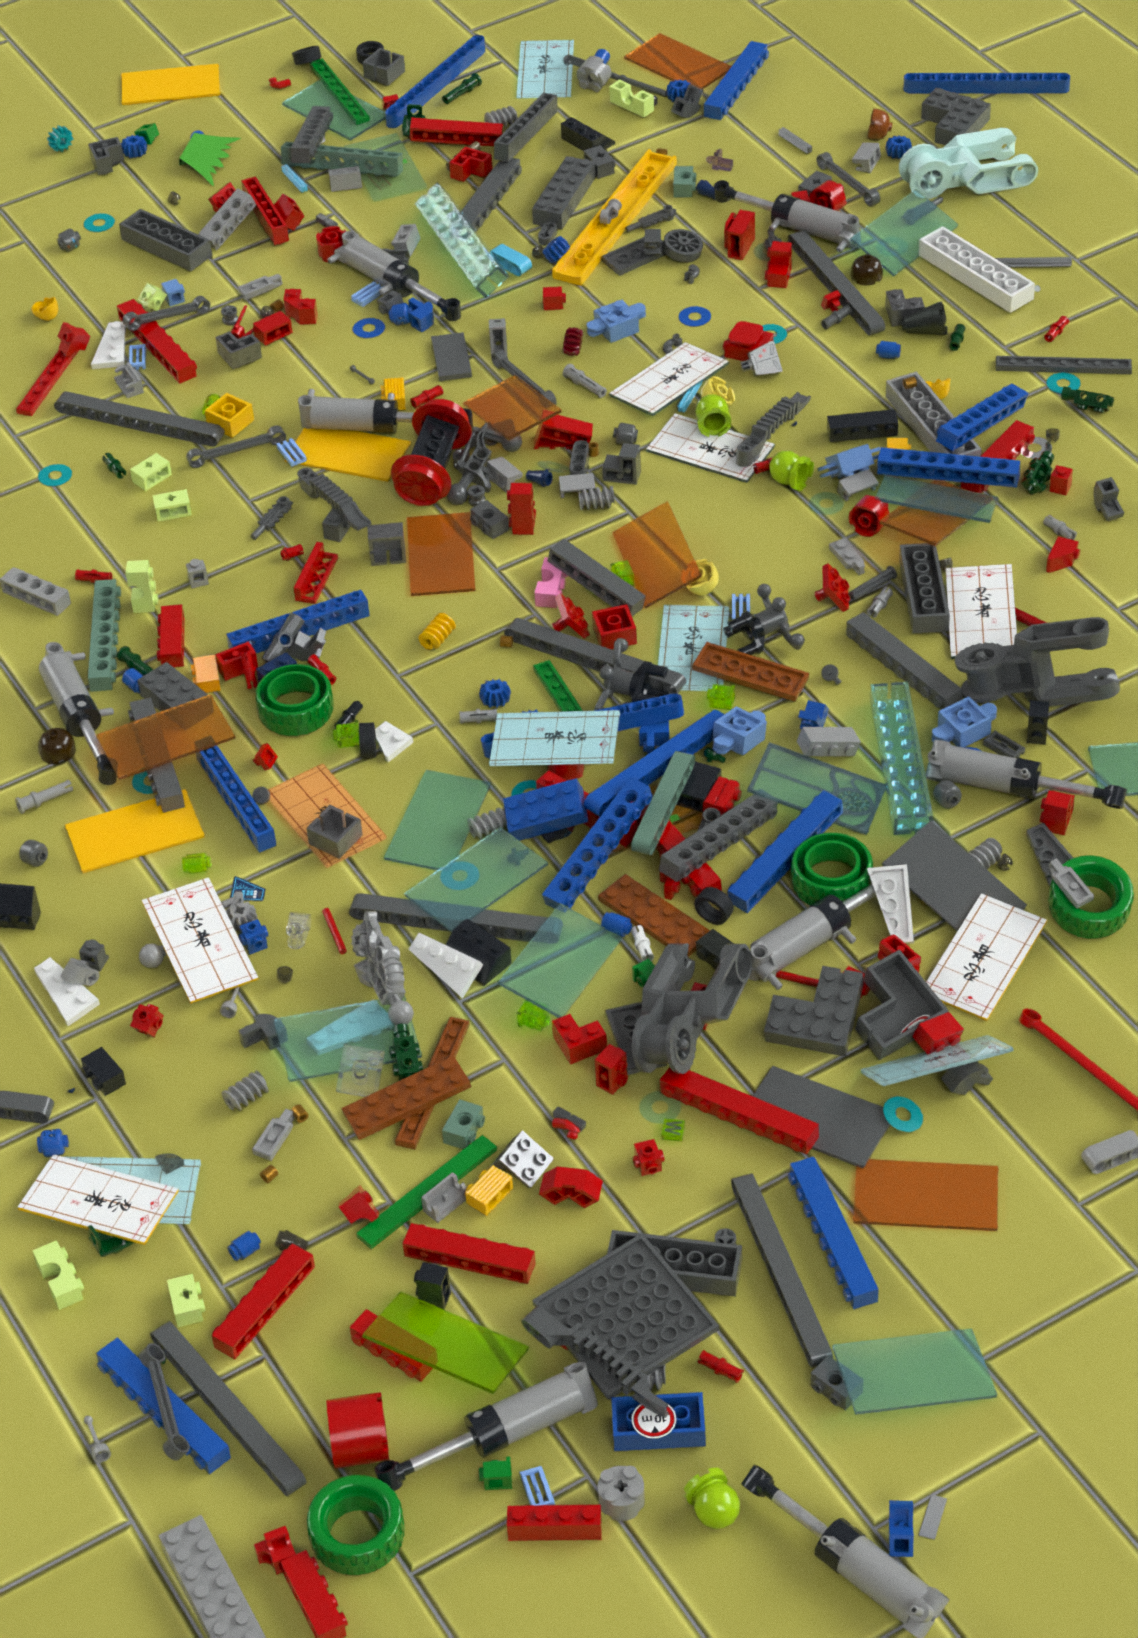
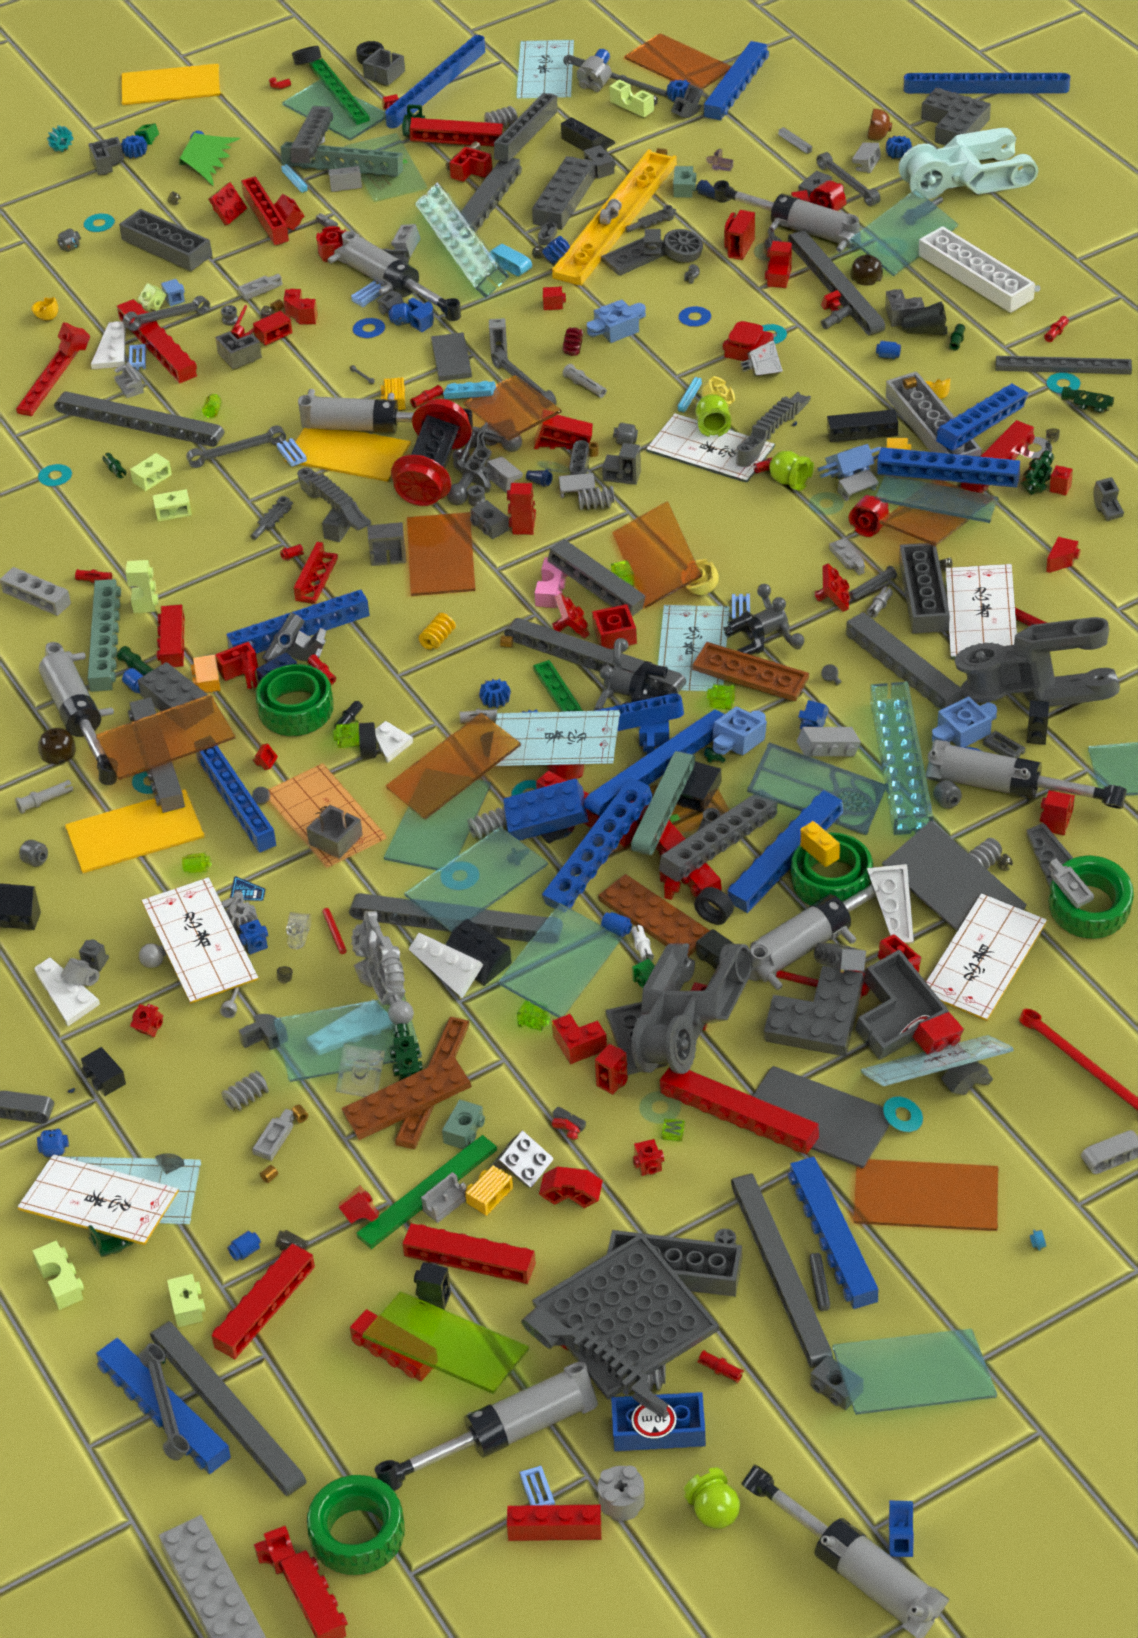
(98, 1447): light grey hinge -> none
(196, 569): light grey brick -> none
(228, 218): light grey brick -> none
(230, 413): yellow brick -> none
(357, 1430): red brick -> none
(453, 765): none -> clear orange piece
(466, 86): dark green pin -> none
(469, 390): none -> medium azure plate
(496, 1474): green brick -> none
(669, 378): white piece -> none
(676, 341): dark grey arm -> none
(723, 795): red brick -> none
(819, 844): none -> yellow brick
(819, 1282): none -> dark grey axle
(840, 956): none -> dark grey brick
(932, 1516): light grey sticker -> none
(1037, 262): dark grey axle -> none
(1038, 1239): none -> dark azure plate
(1059, 527): light grey pin -> none

